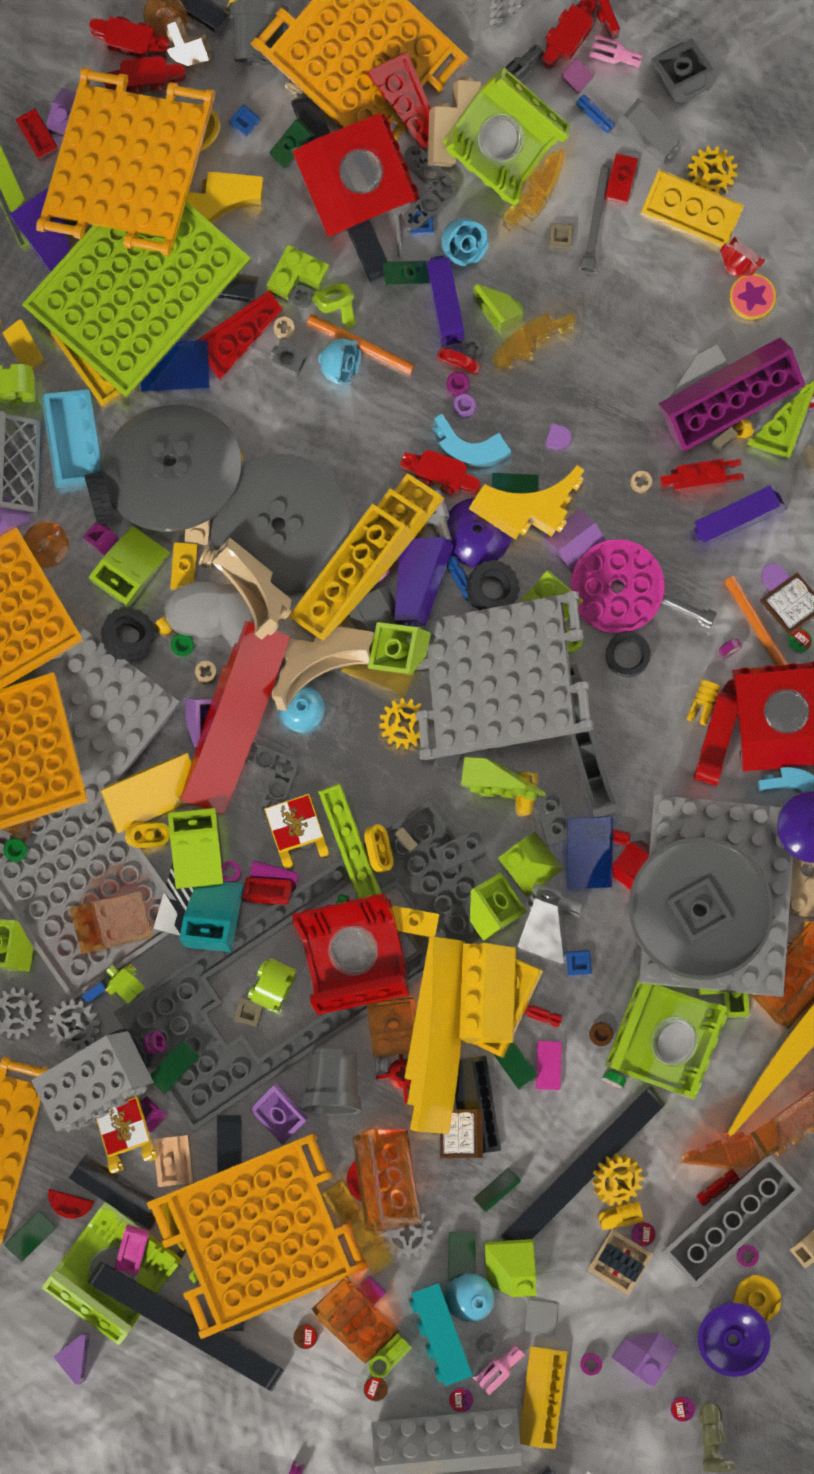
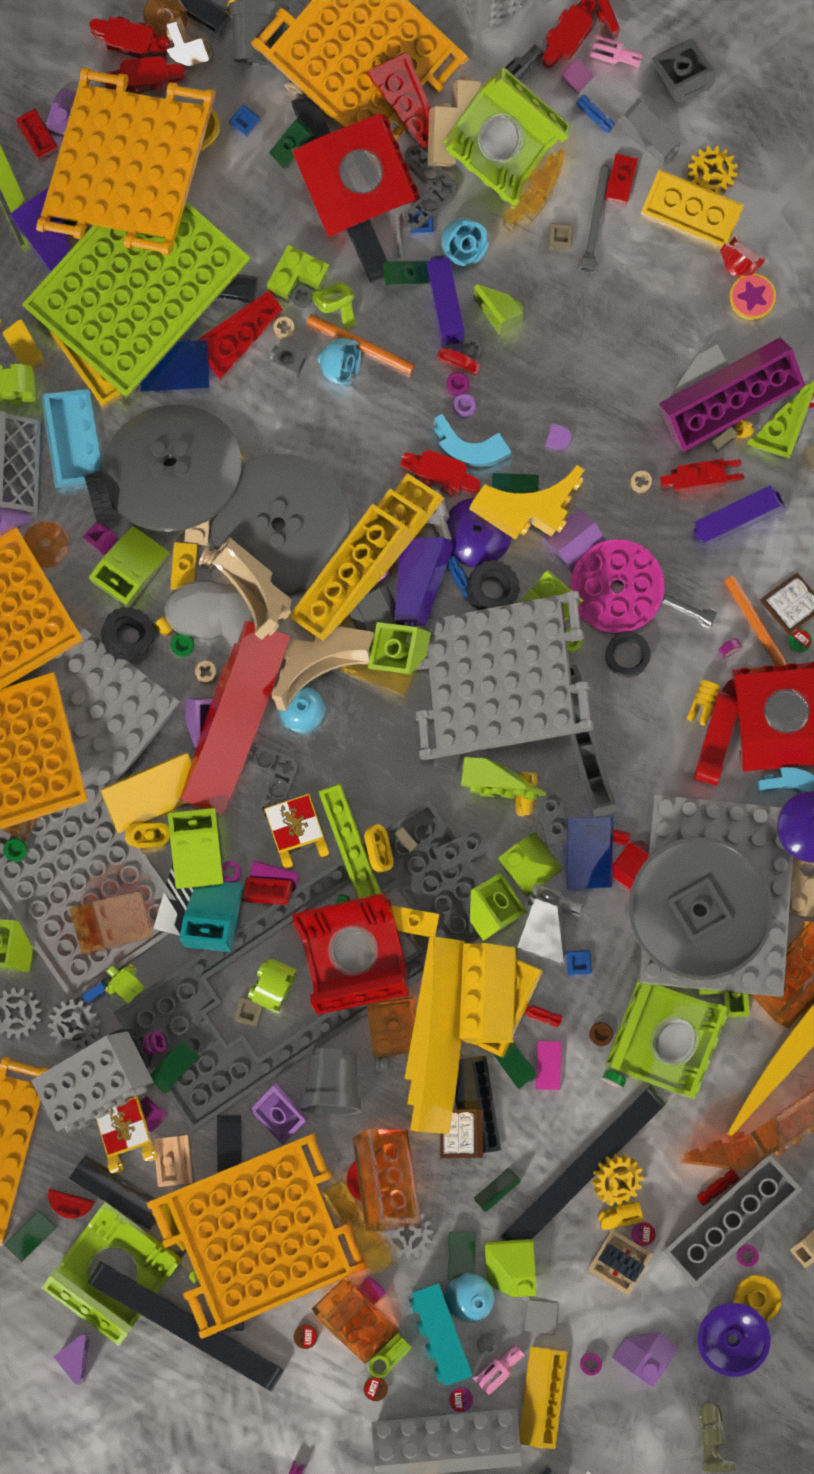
(131, 1250): dark pink tile -> none
(226, 193): yellow arch -> none
(395, 729): yellow gear -> none
(396, 1076): red piece -> none
(522, 341): clear yellow slope -> none
(682, 1409): tile -> none
(773, 576): medium lavender tile -> none

